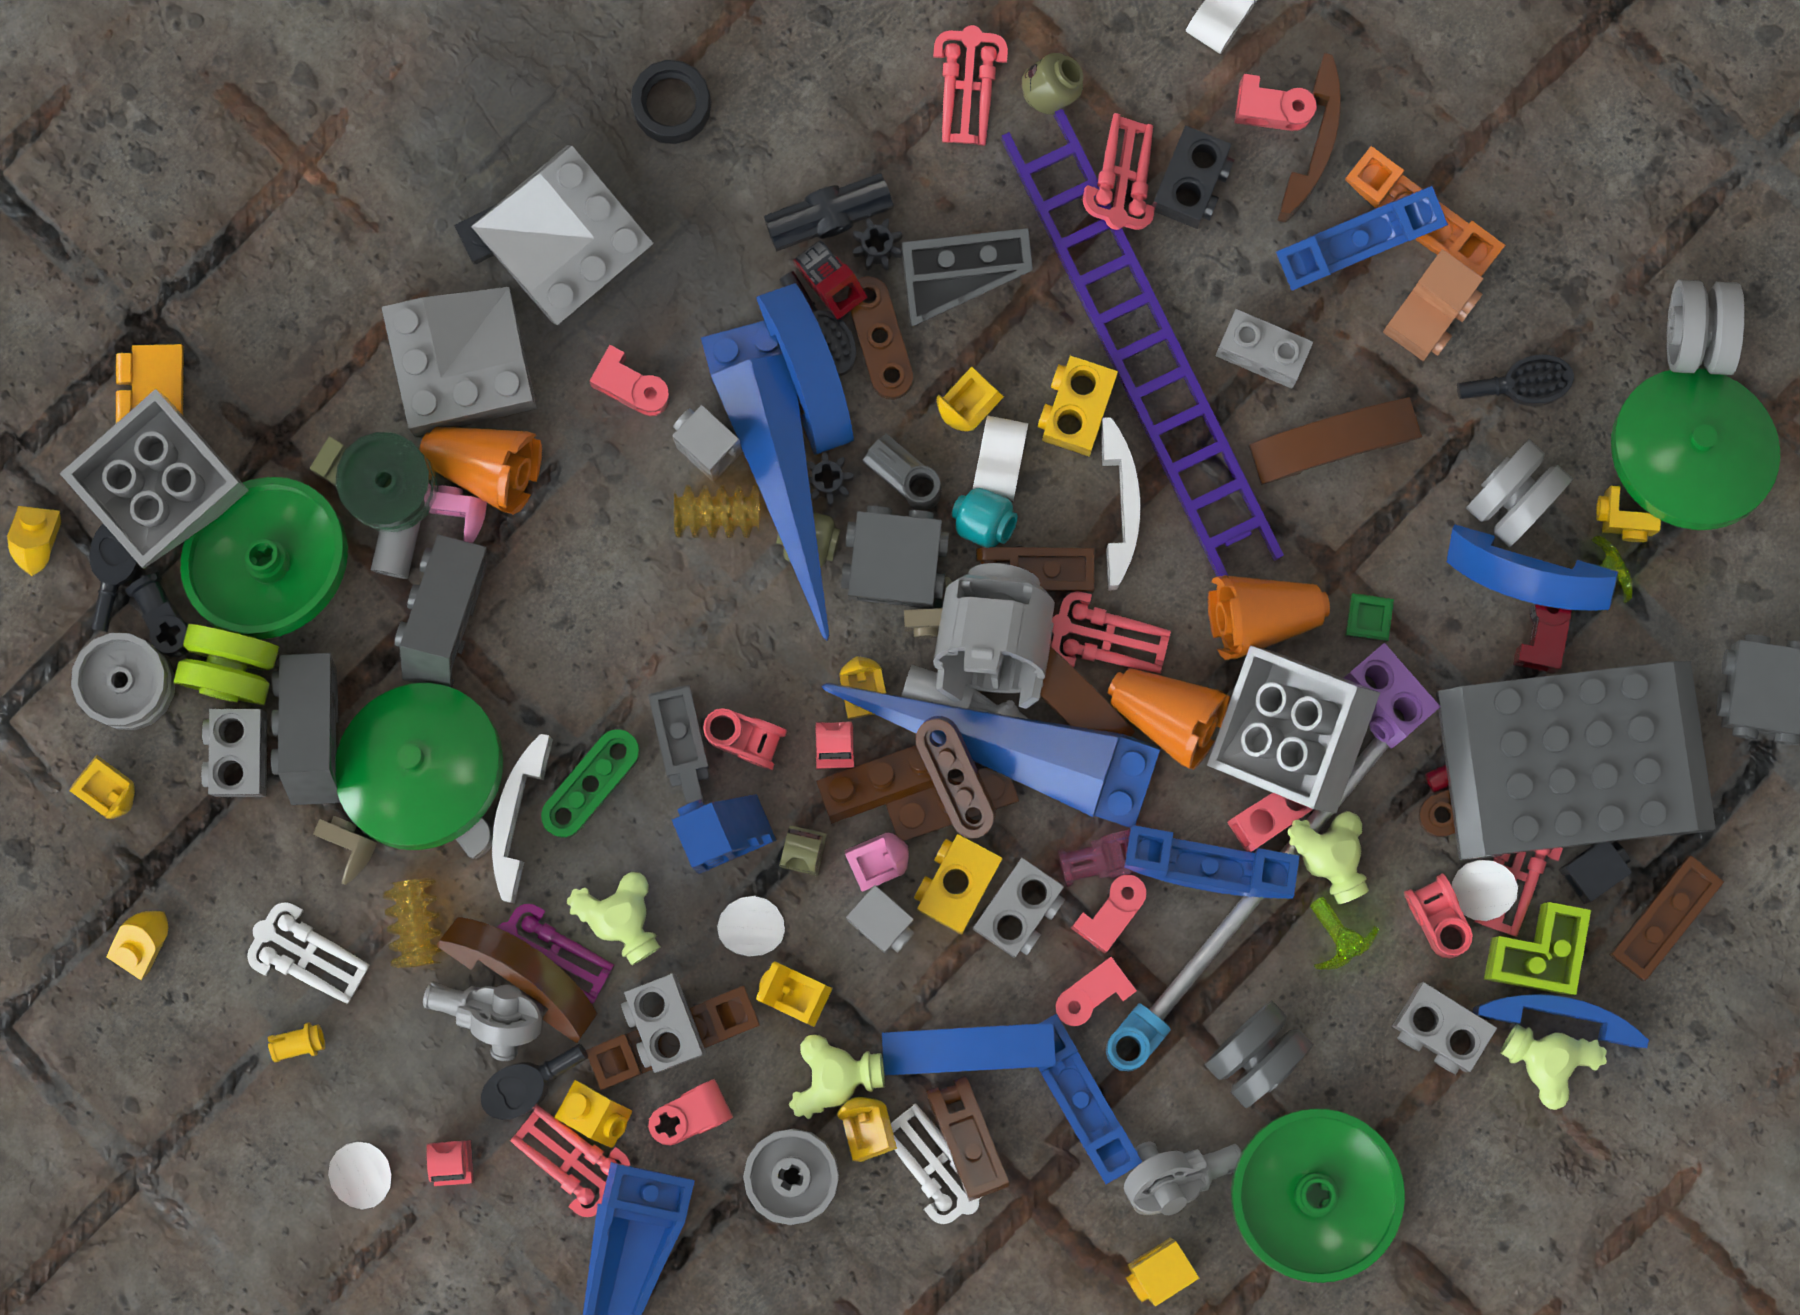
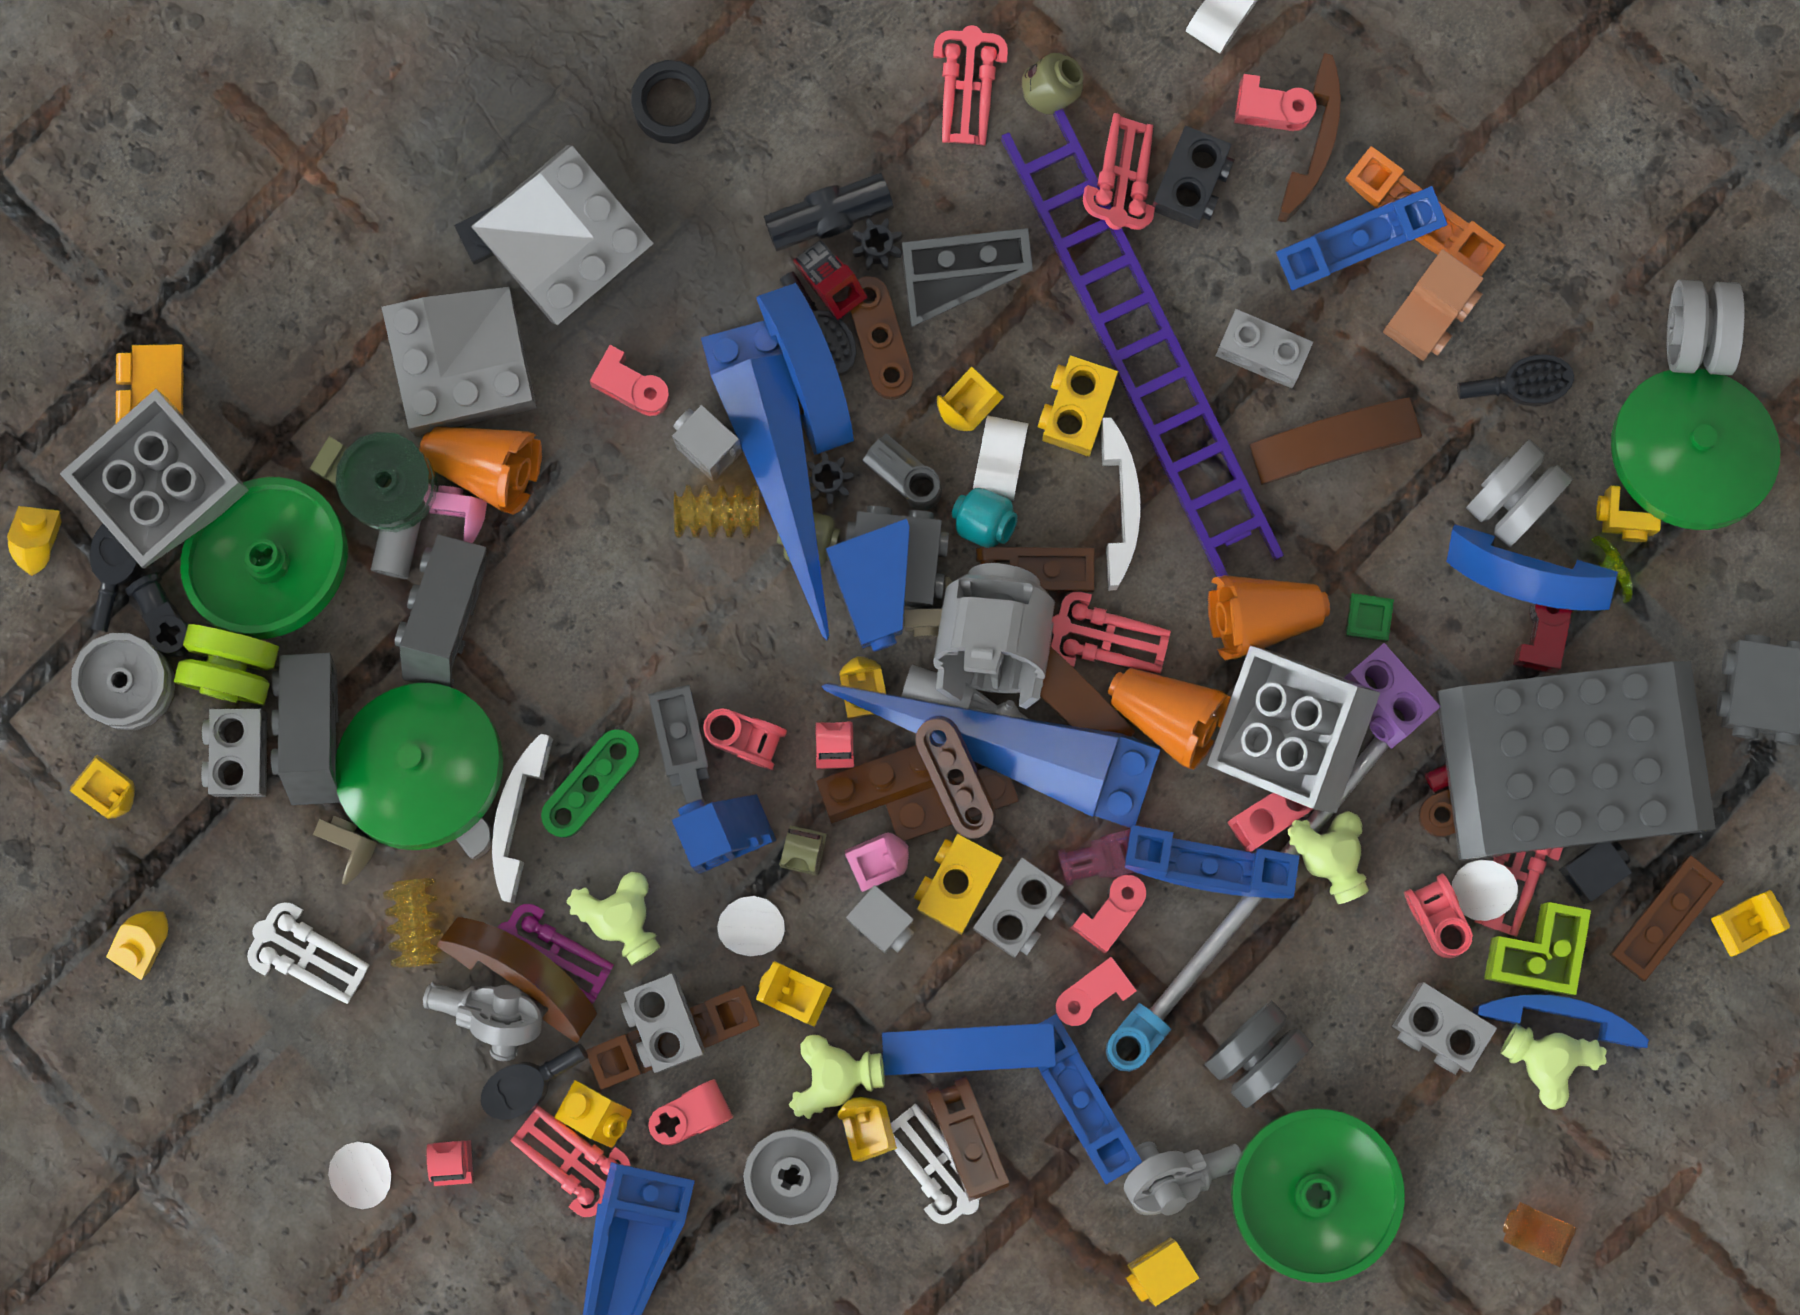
(296, 1043): yellow pin -> none
(873, 582): none -> blue slope
(1347, 941): clear neon green plant -> none
(1538, 1234): none -> clear orange bracket
(1750, 922): none -> yellow bracket

